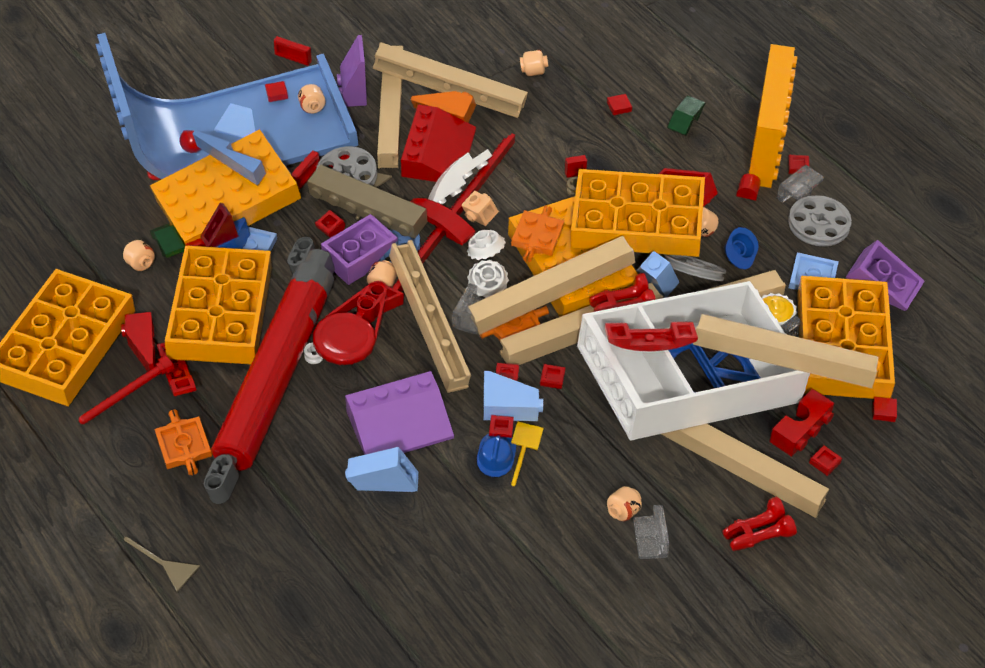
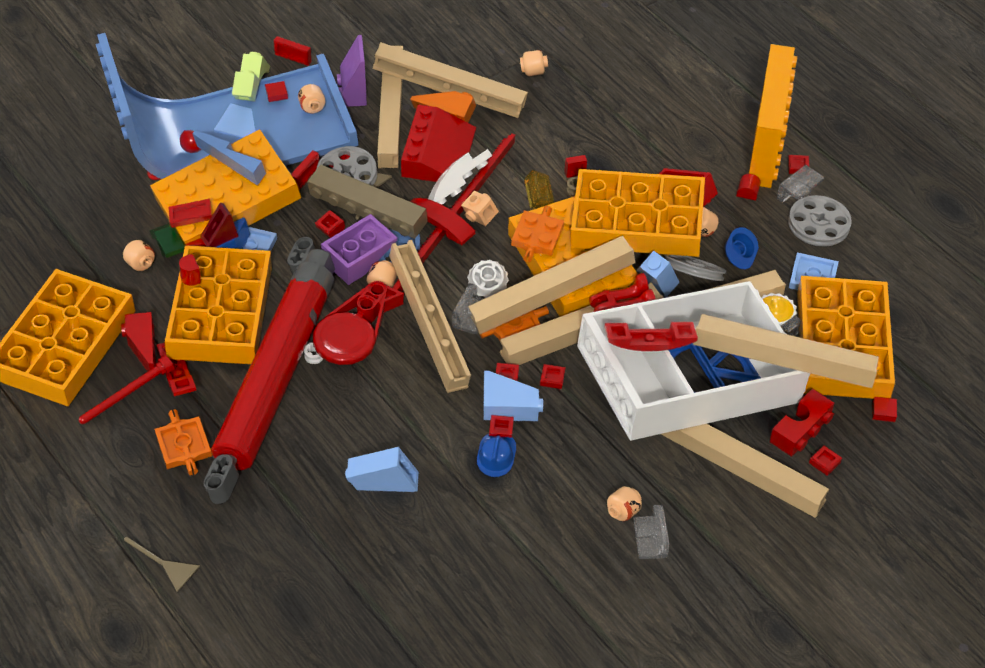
(189, 270): none -> red brick
(190, 213): none -> red tile
(248, 79): none -> yellowish green arch
(399, 415): medium lavender slope -> none
(485, 244): white piece -> none
(525, 436): yellow piece -> none
(538, 189): none -> clear yellow slope
(619, 104): red tile -> none
(685, 114): dark green slope -> none
(775, 513): red piece -> none
(880, 264): medium lavender slope -> none

